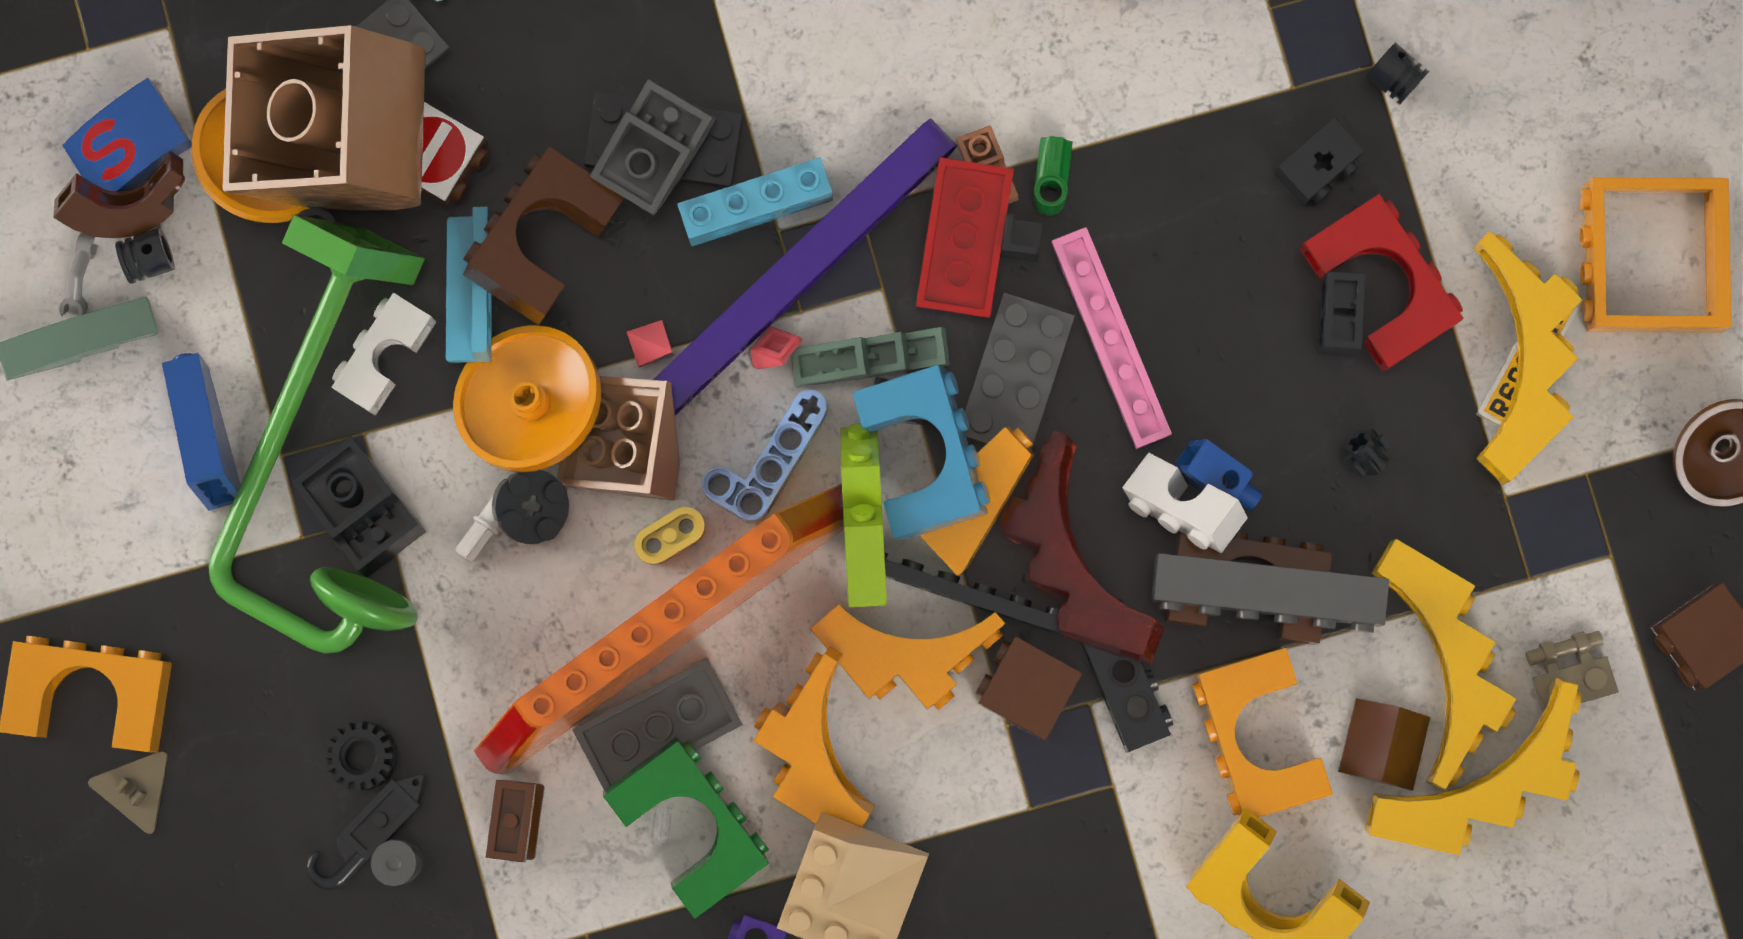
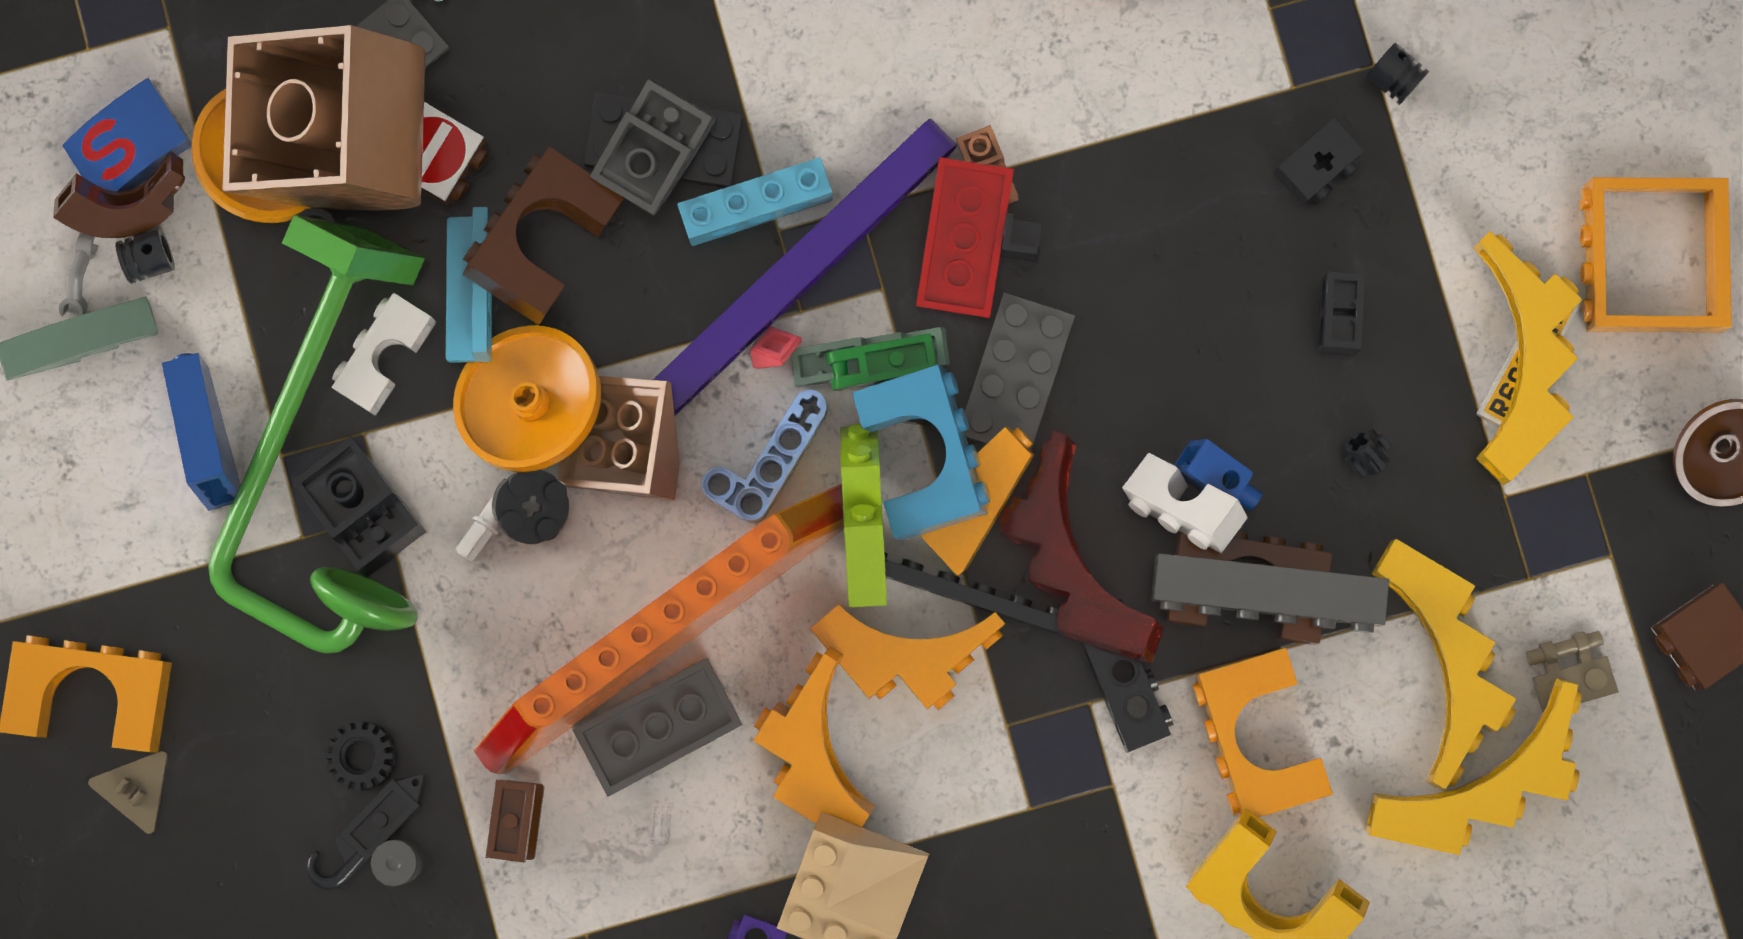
(650, 343): coral slope -> none
(669, 534): light yellow plate -> none
(675, 773): green arch -> none
(881, 361): none -> green plate
(1027, 687): reddish brown piece -> none
(1052, 173): green piece -> none
(1111, 338): bright pink plate -> none
(1376, 230): red arch -> none
(1384, 744): reddish brown slope -> none

